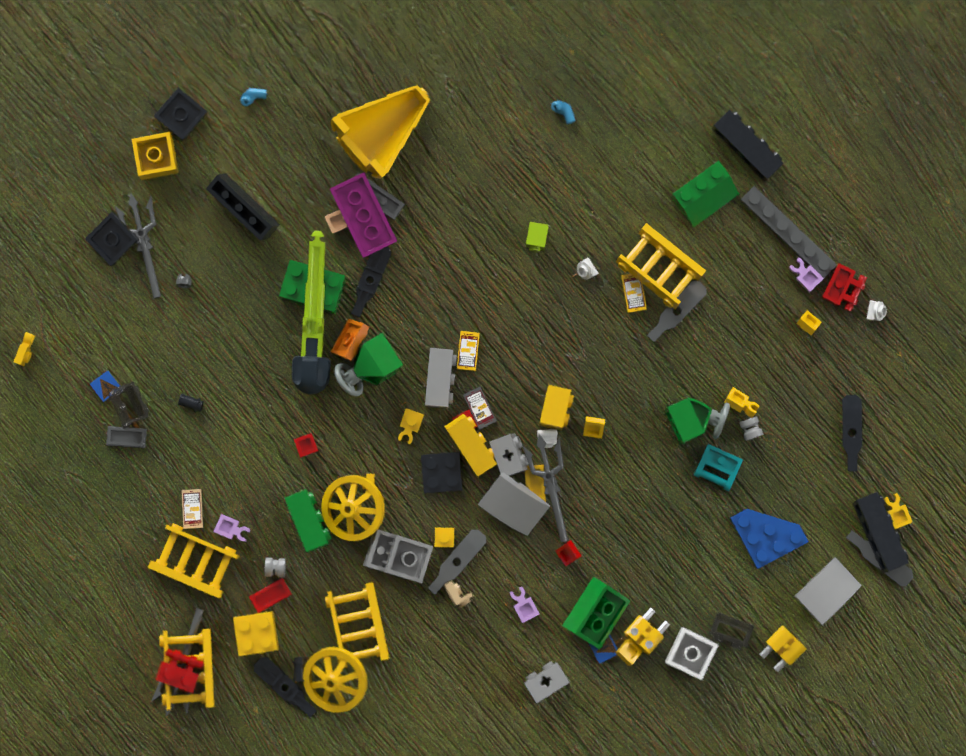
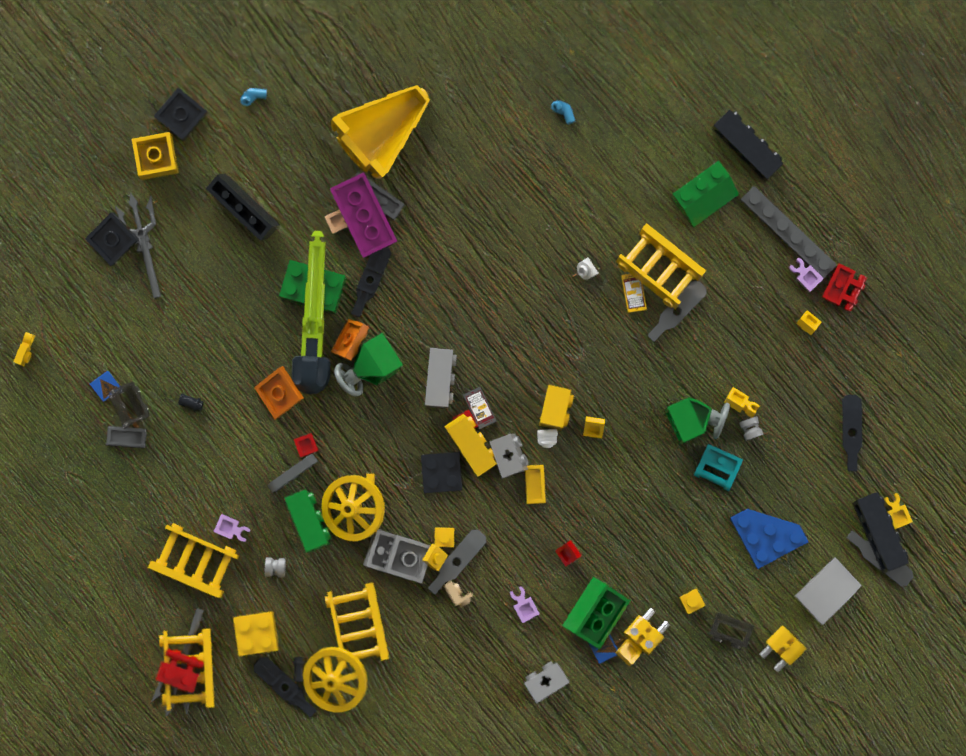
(183, 282): dark grey hinge -> none
(192, 509): tile -> none
(270, 595): red tile -> none
(278, 392): none -> orange plate
(292, 473): none -> dark grey beam
(411, 422): yellow plate -> none
(435, 557): none -> yellow plate
(468, 351): tile -> none
(514, 504): light grey slope -> none
(536, 236): lime brick -> none
(550, 481): dark grey piece -> none
(691, 653): white brick -> none
(692, 601): none -> yellow plate
(876, 311): white plate -> none

